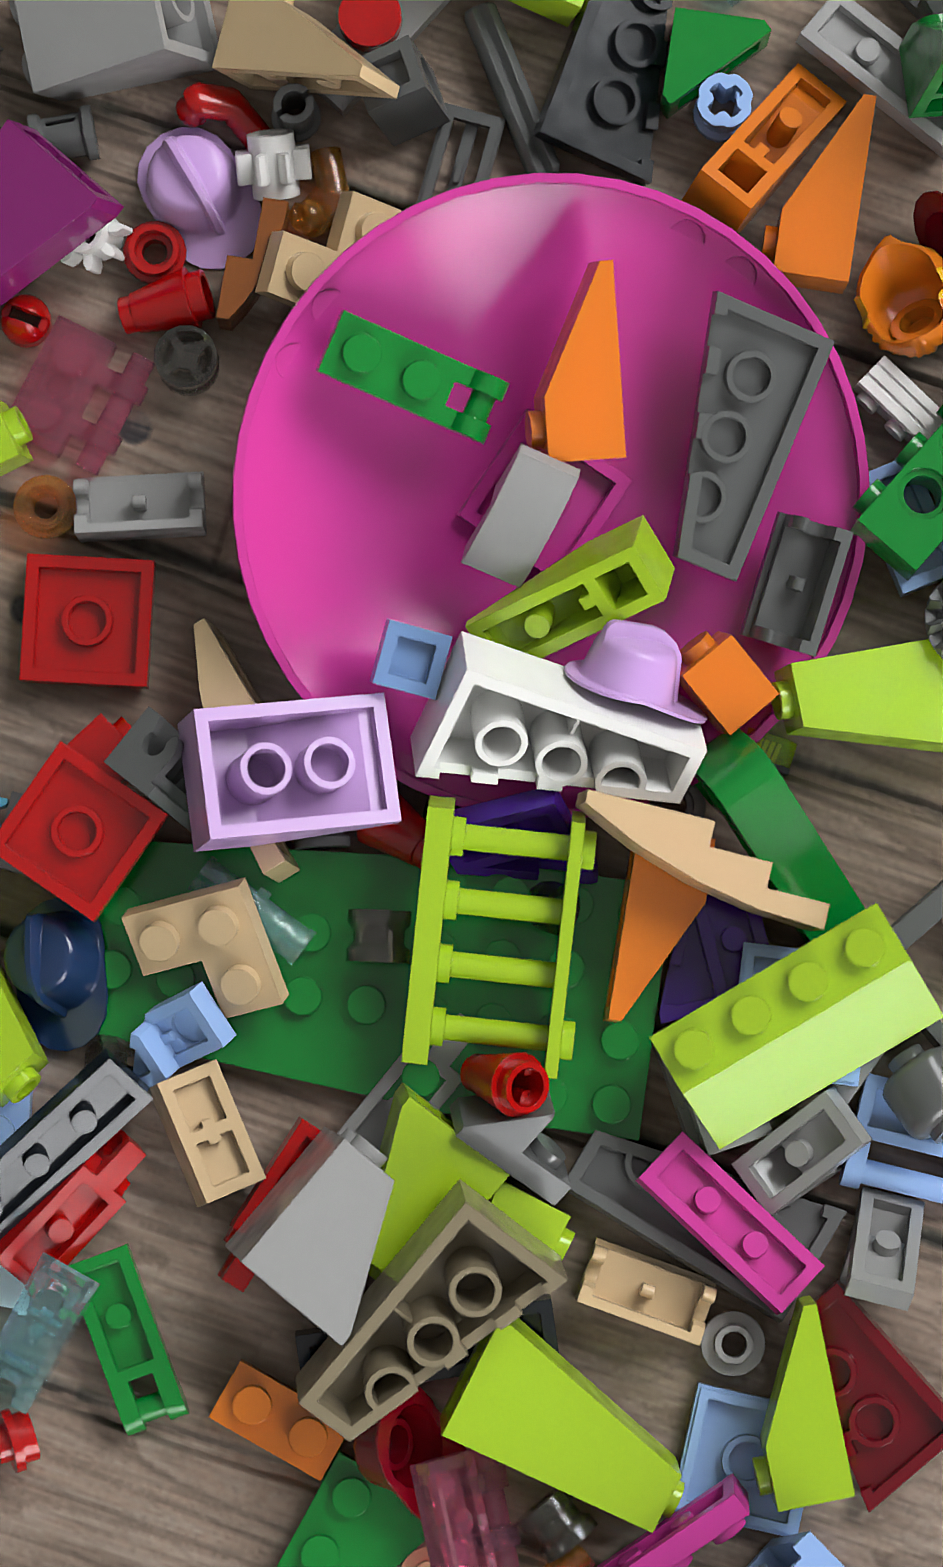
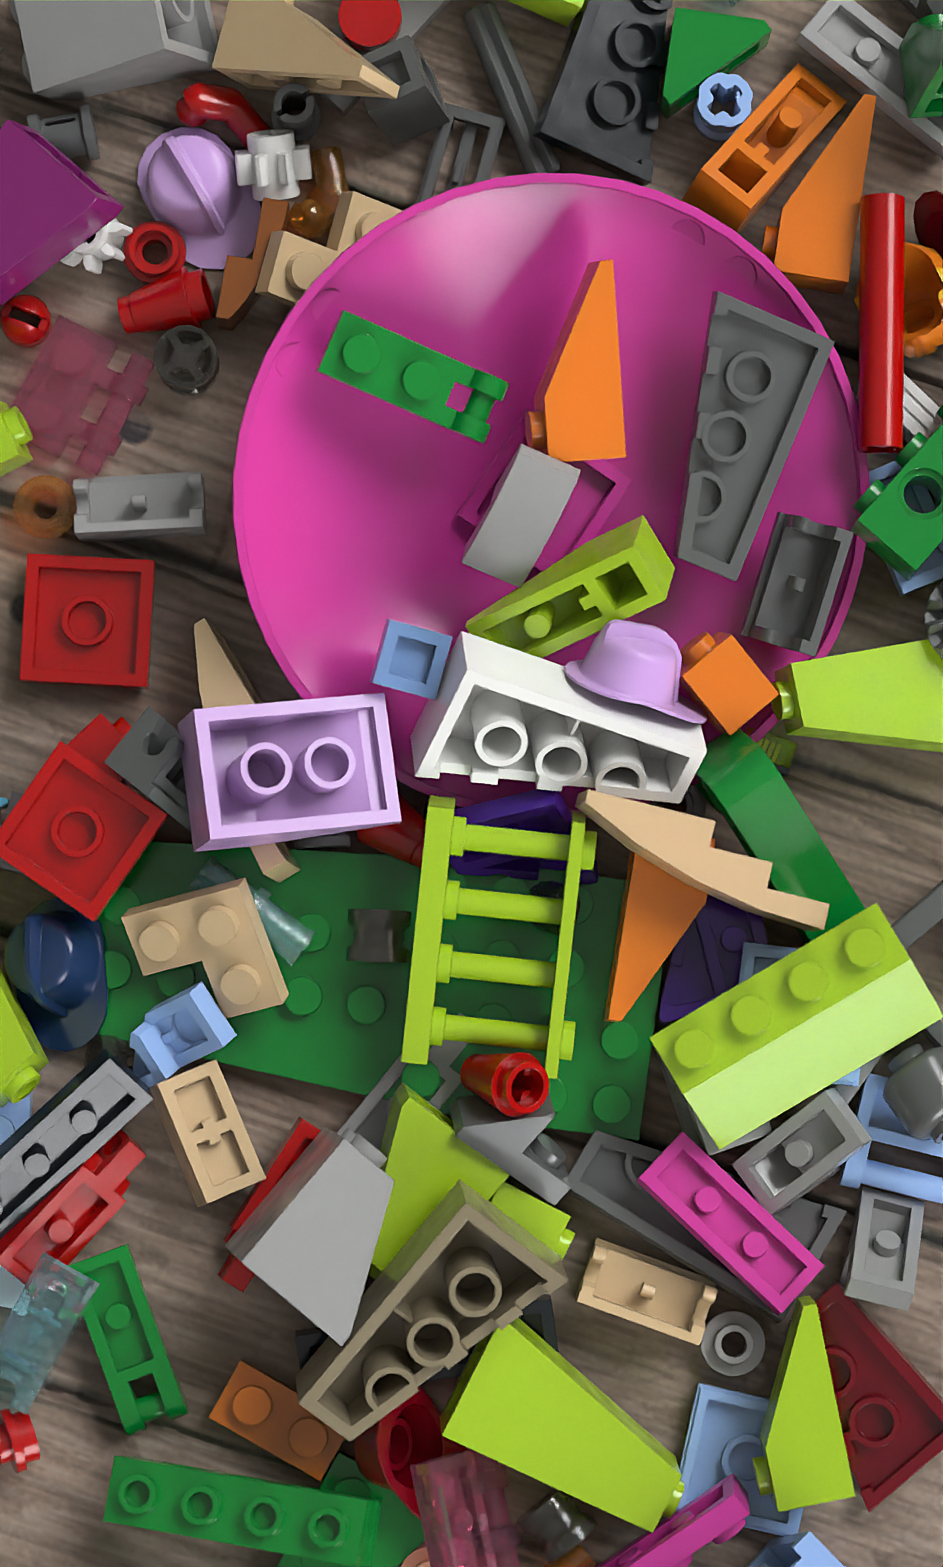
(243, 1510): none -> green brick
(881, 323): none -> red piece

